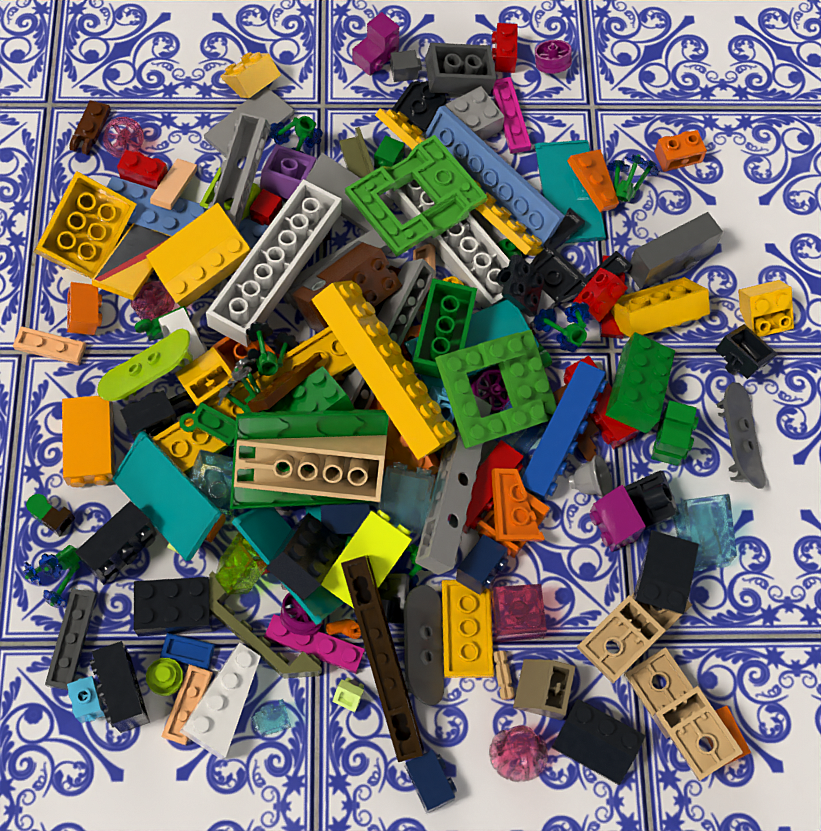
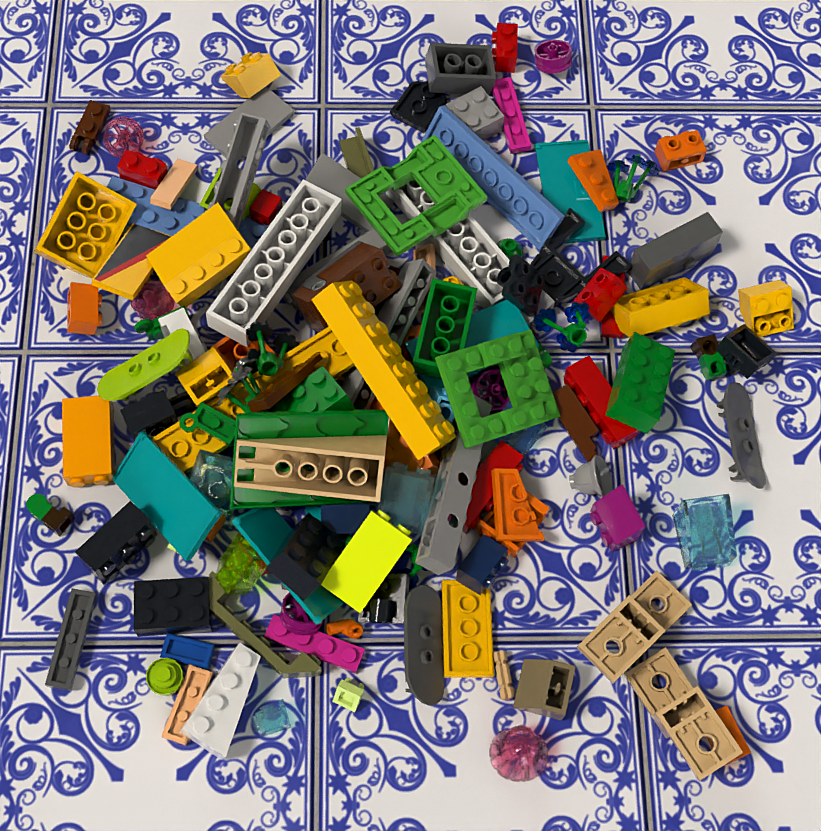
(49, 346): light nougat tile -> none
(52, 566): plant -> none
(85, 699): medium azure head -> none
(119, 687): black brick -> none
(285, 171): medium lavender slope -> none
(304, 129): plant -> none
(378, 45): magenta brick -> none
(383, 658): dark brown piece -> none
(389, 152): green brick -> none
(405, 65): dark grey brick -> none
(430, 781): dark blue brick -> none
(490, 210): yellow plate -> none
(518, 613): clear pink brick -> none
(563, 430): blue brick -> none
(598, 741): black slope -> none
(653, 499): black plate -> none
(666, 572): black slope -> none
(675, 433): green brick -> none
(710, 360): none -> leg

